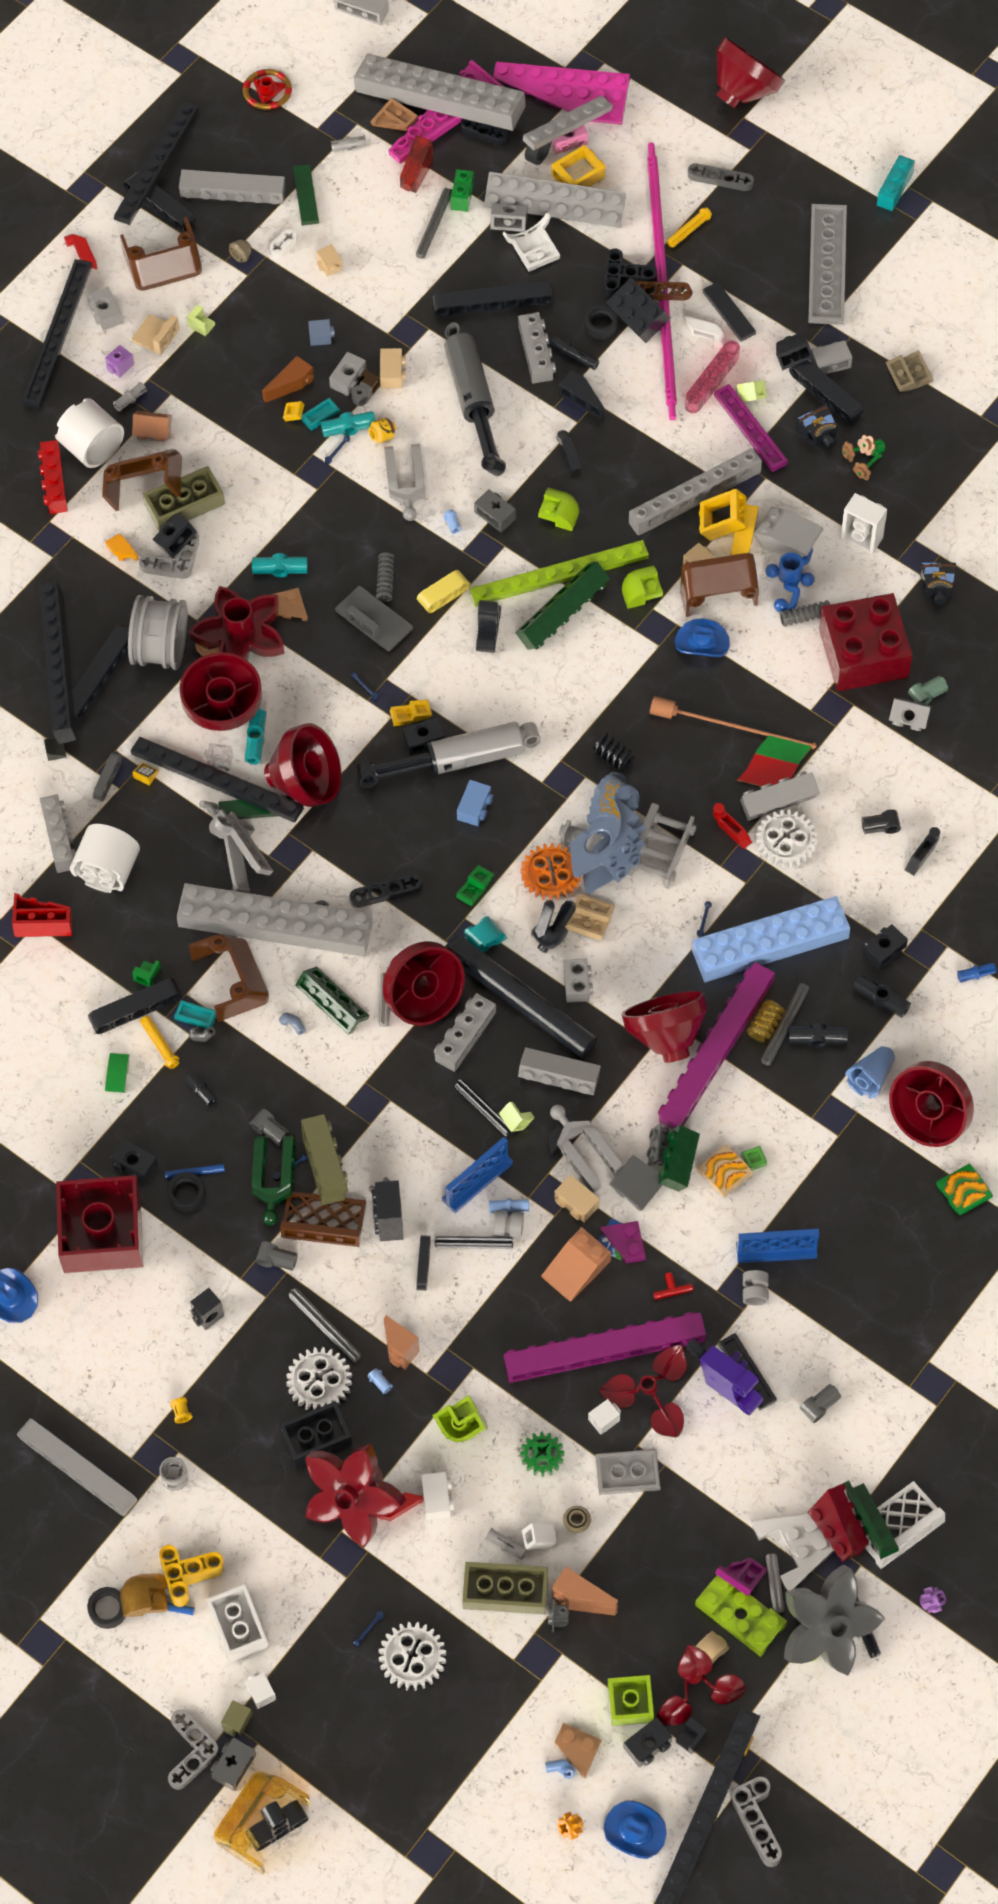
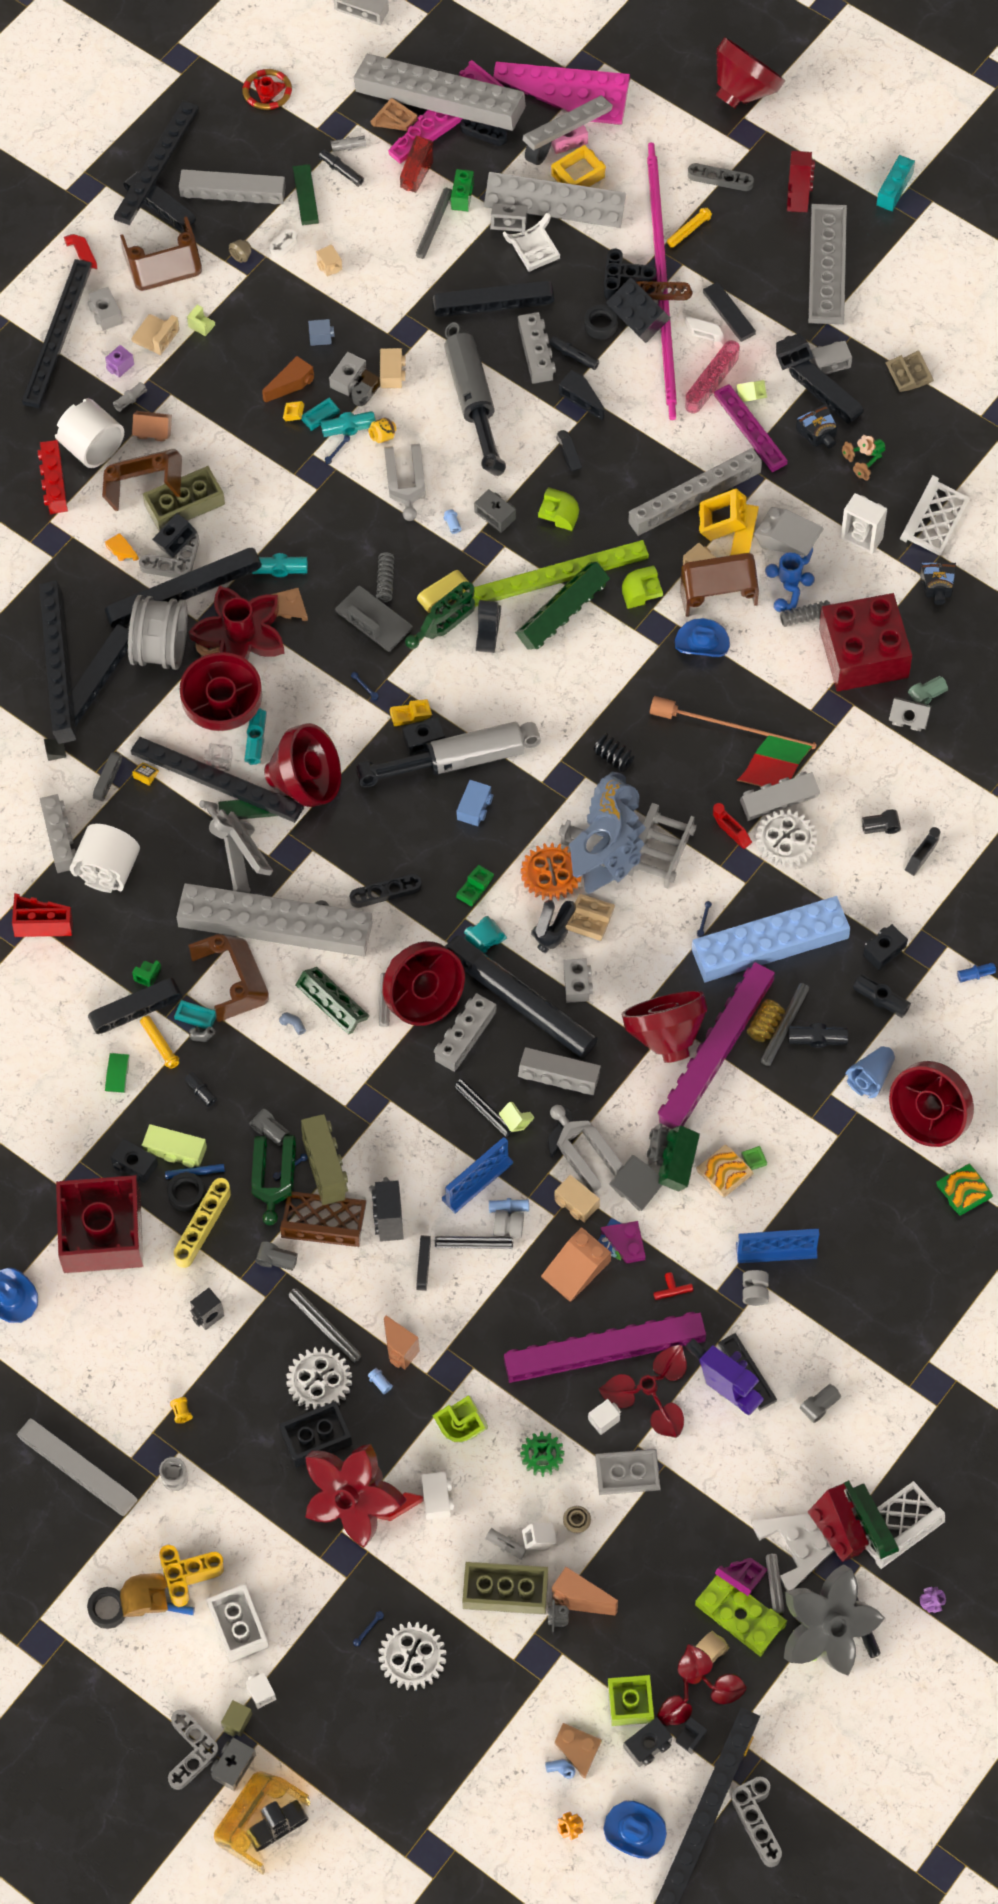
(174, 1146): none -> yellowish green brick
(190, 584): none -> black beam
(202, 1231): none -> light yellow beam
(338, 165): none -> black pin
(429, 627): none -> dark green piece
(800, 181): none -> dark red wedge
(923, 506): none -> white fence

